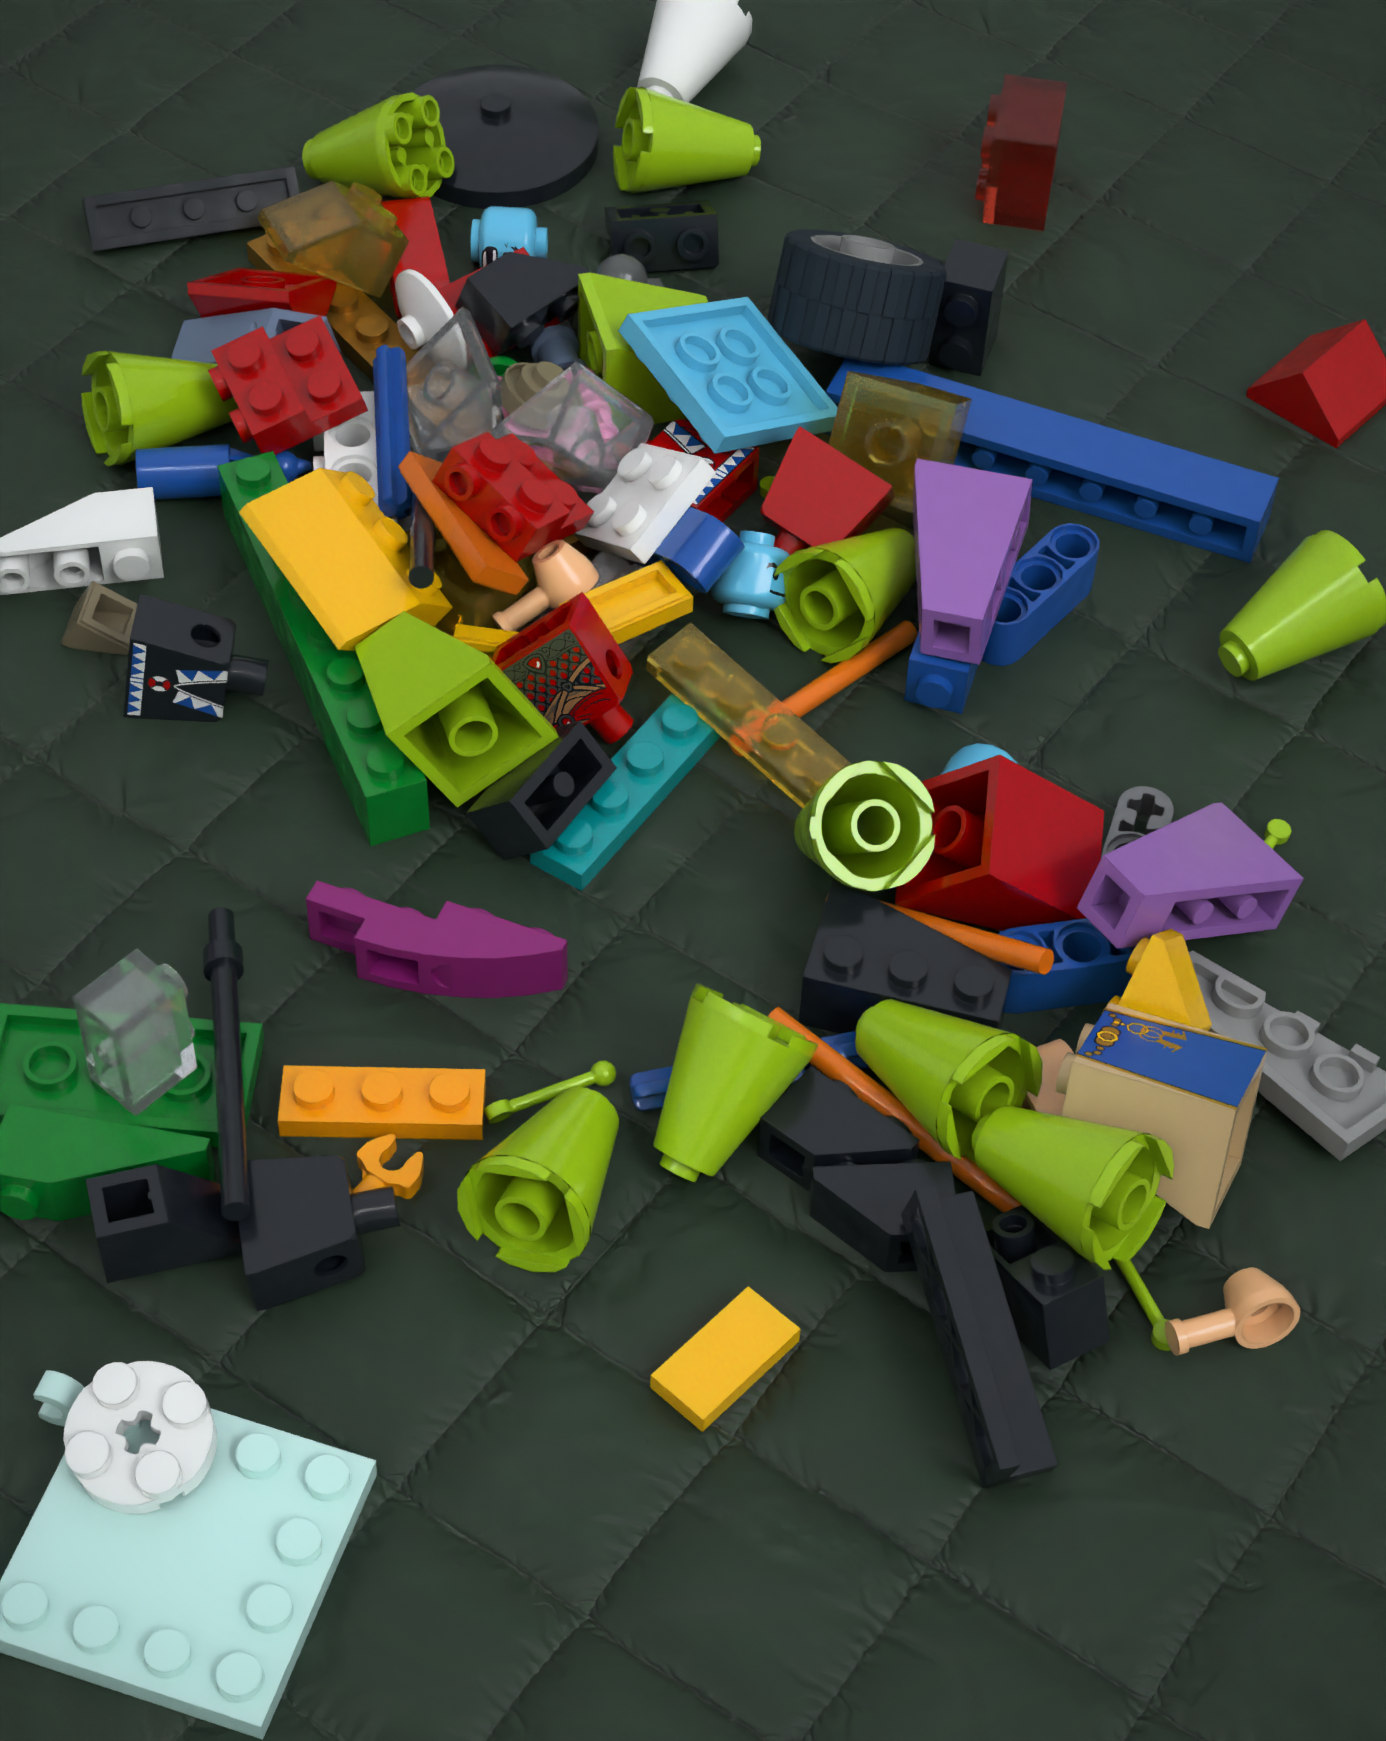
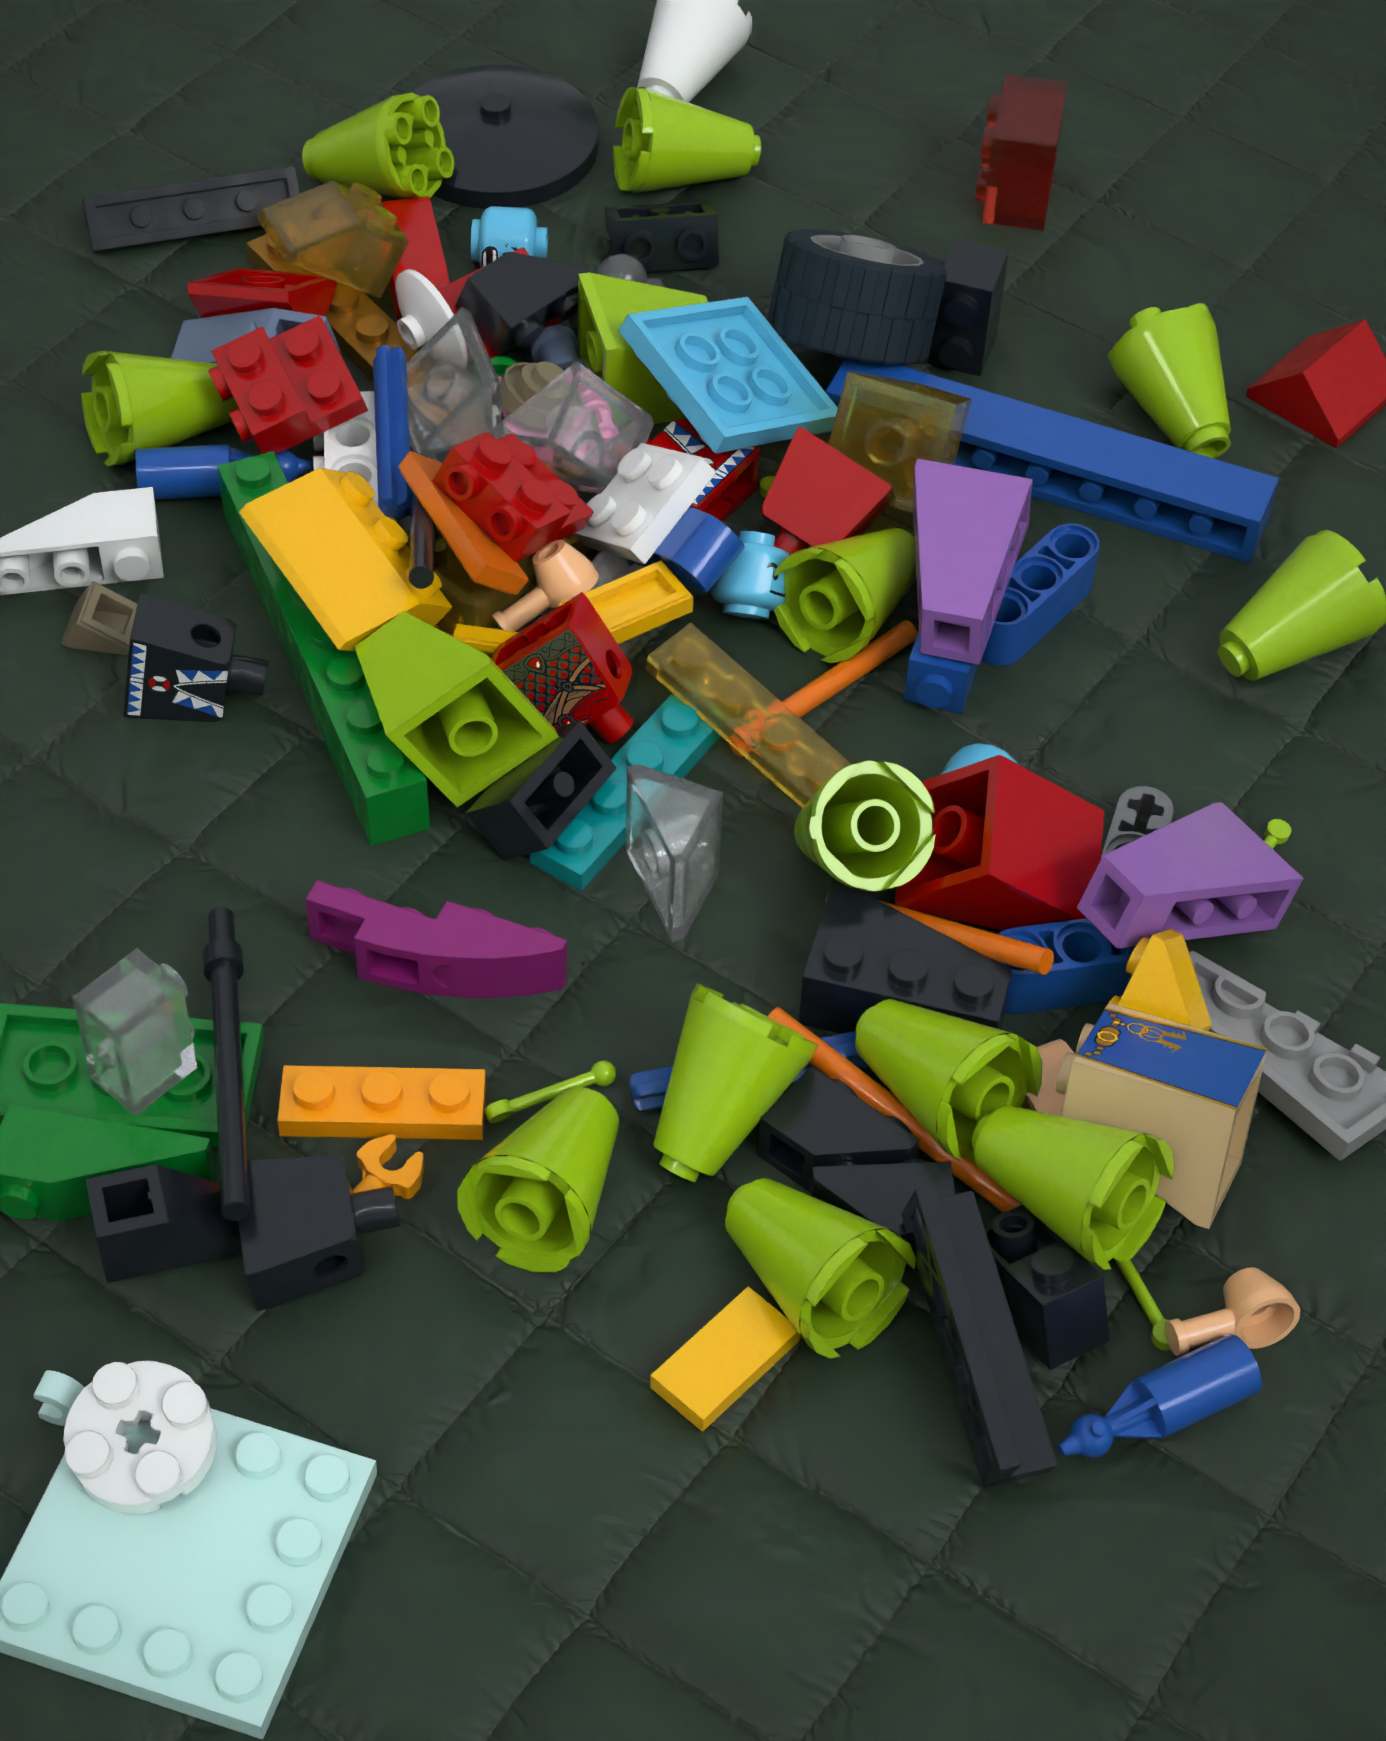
(673, 842): none -> clear slope
(820, 1263): none -> lime cone
(1171, 1397): none -> blue wheel
(1177, 376): none -> lime cone

